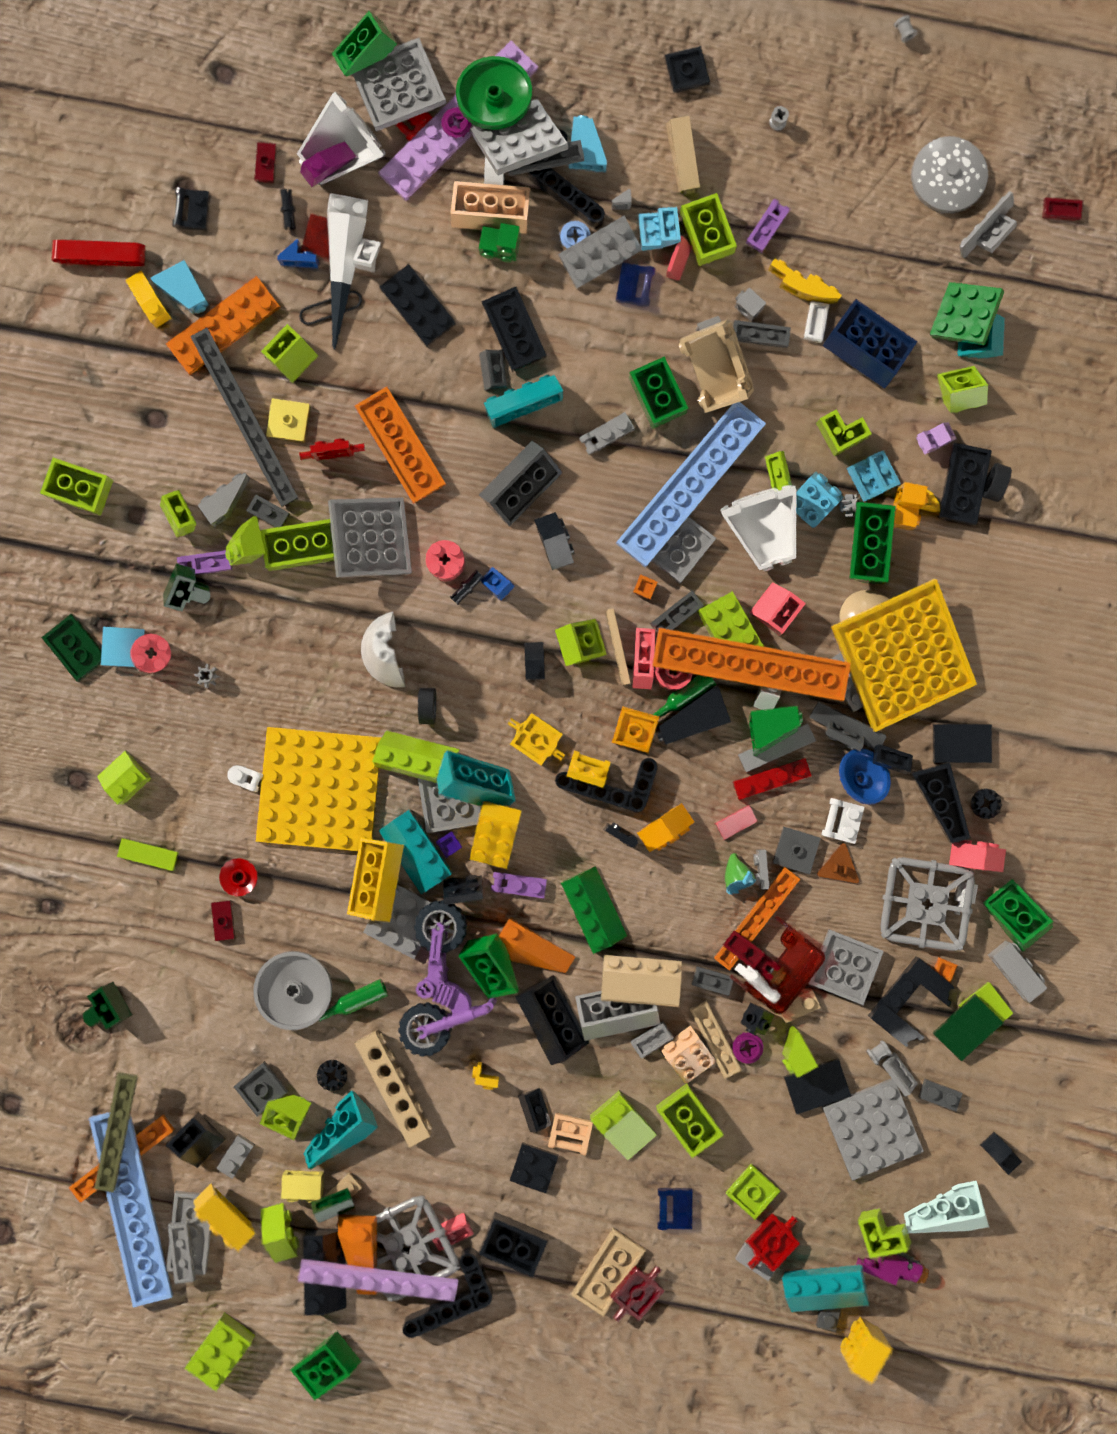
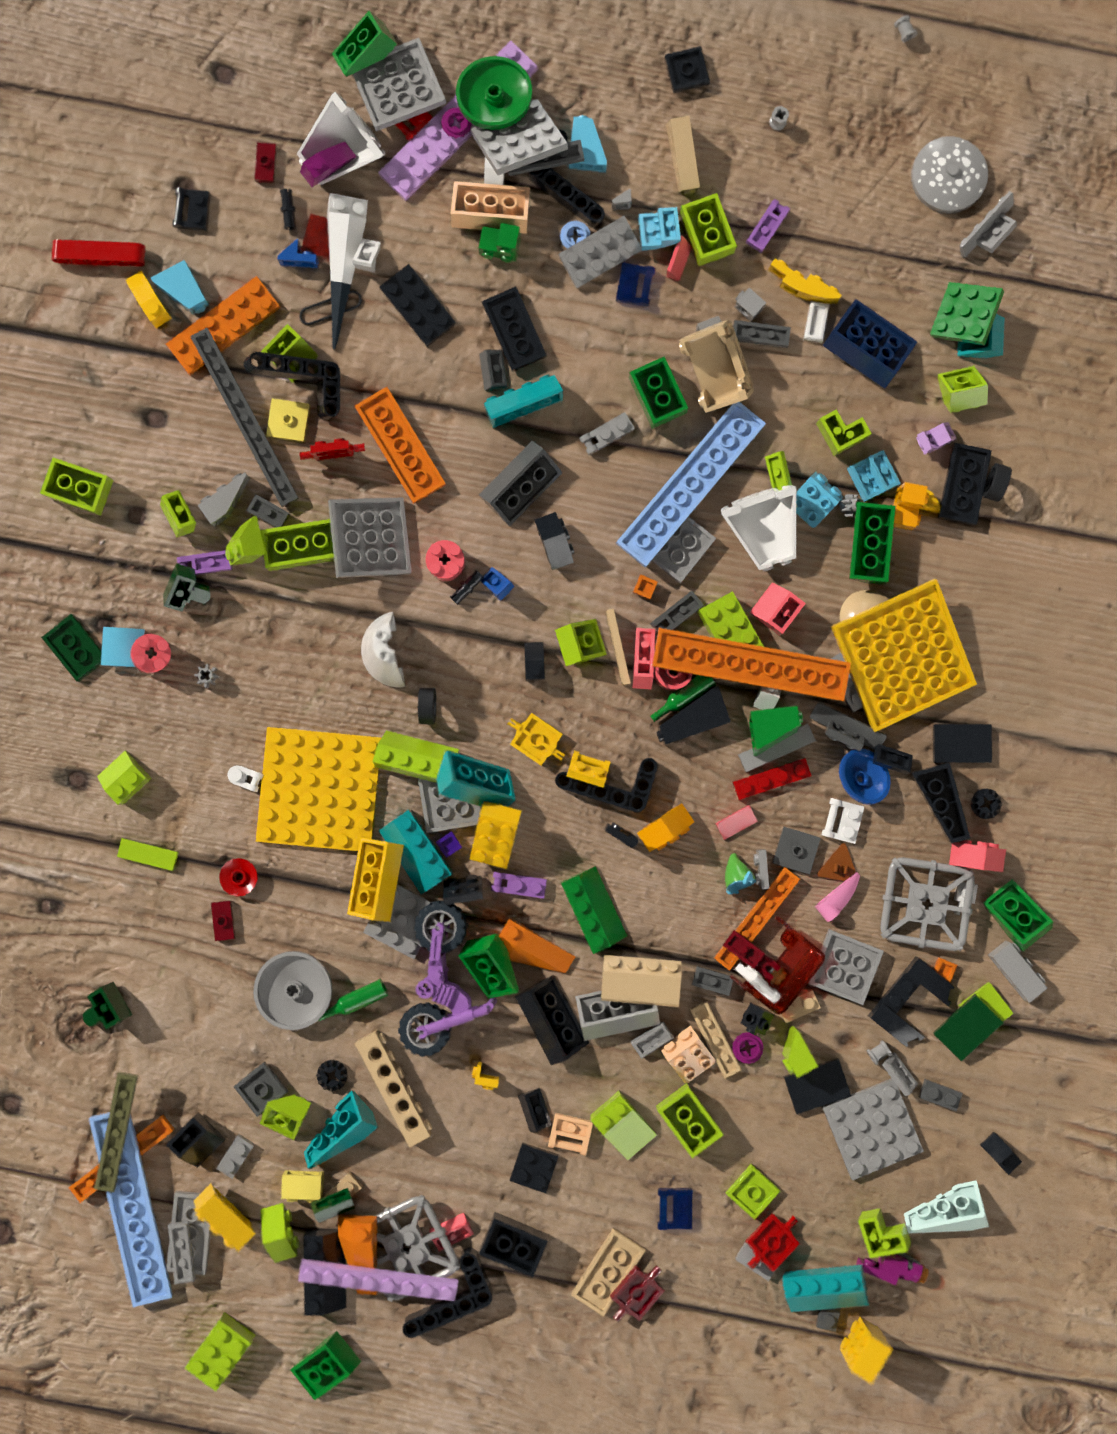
(301, 373): none -> black beam
(635, 729): light orange tile -> none
(835, 901): none -> bright pink piece
(1062, 209): dark red tile -> none

